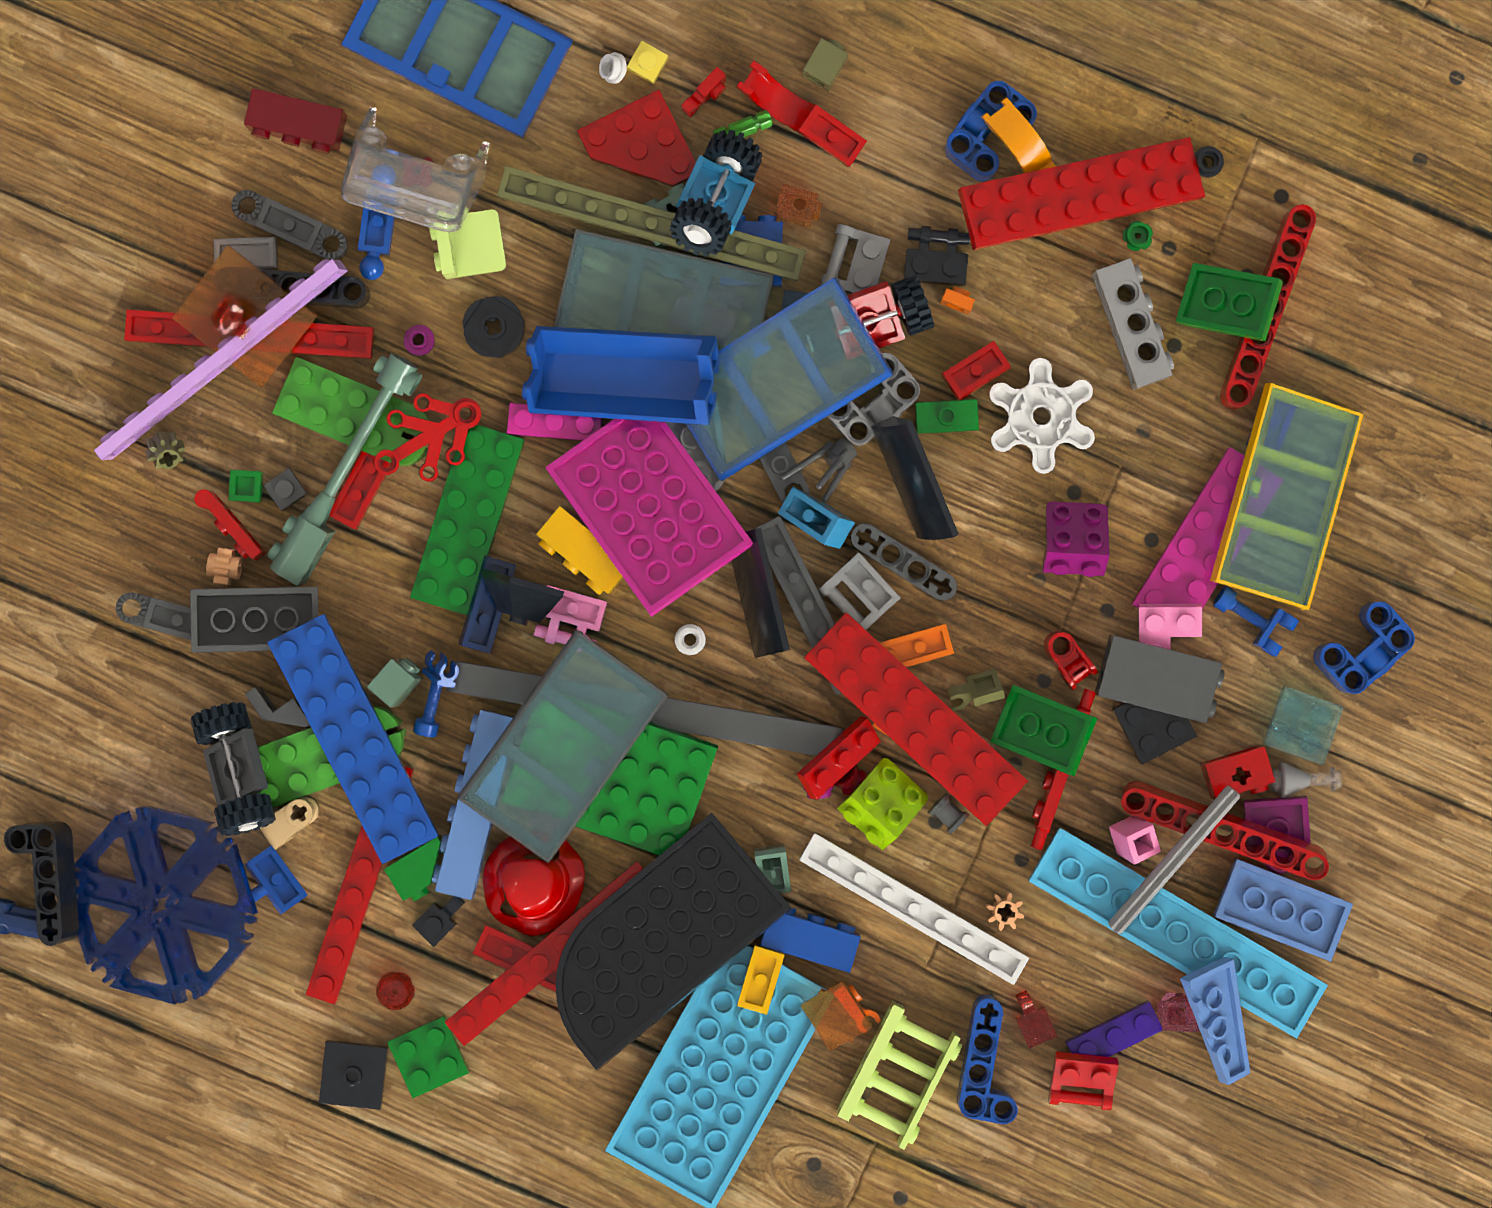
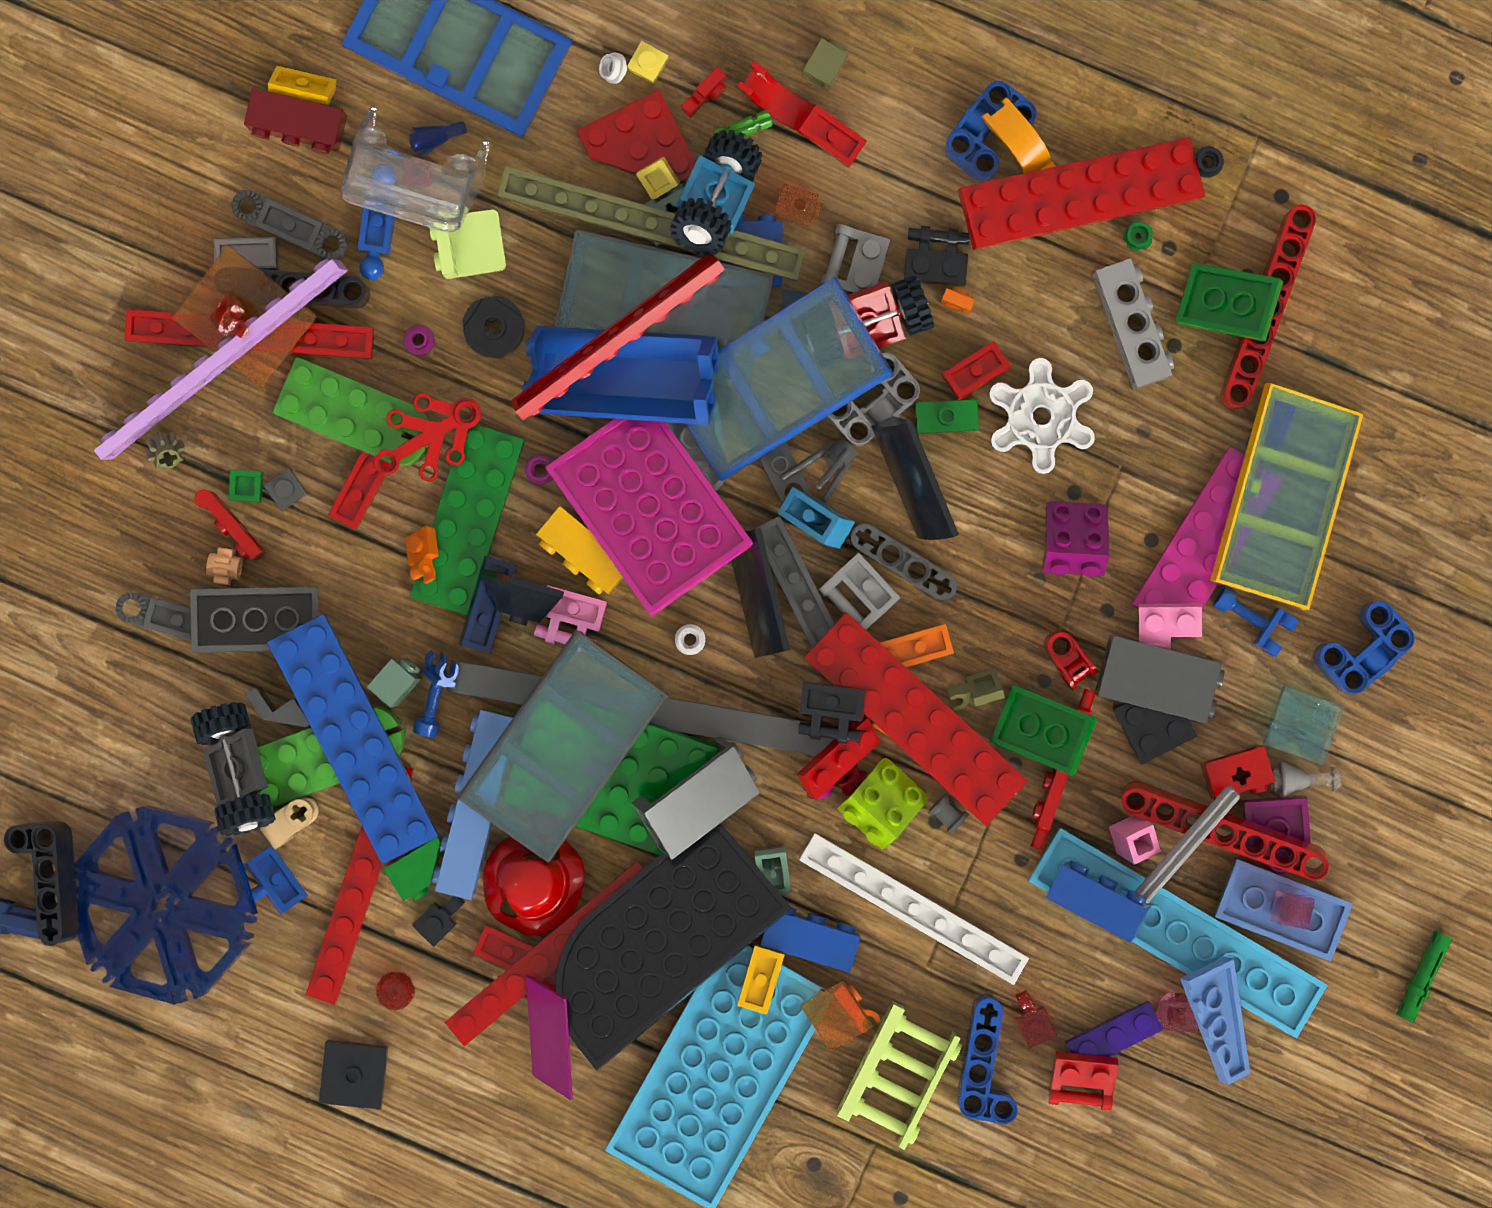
(302, 85): none -> yellow plate
(308, 533): sand green bar -> none
(421, 550): none -> orange plate
(428, 1057): green plate -> none
(430, 137): none -> clear blue cone
(530, 469): none -> magenta plate
(549, 425): dark pink plate -> none
(549, 1037): none -> magenta piece
(625, 330): none -> plate
(658, 178): none -> light yellow plate
(699, 801): none -> panel
(832, 702): none -> black plate
(1000, 903): light nougat gear -> none
(1099, 900): none -> blue brick
(1292, 909): none -> clear pink brick
(1426, 971): none -> green pin

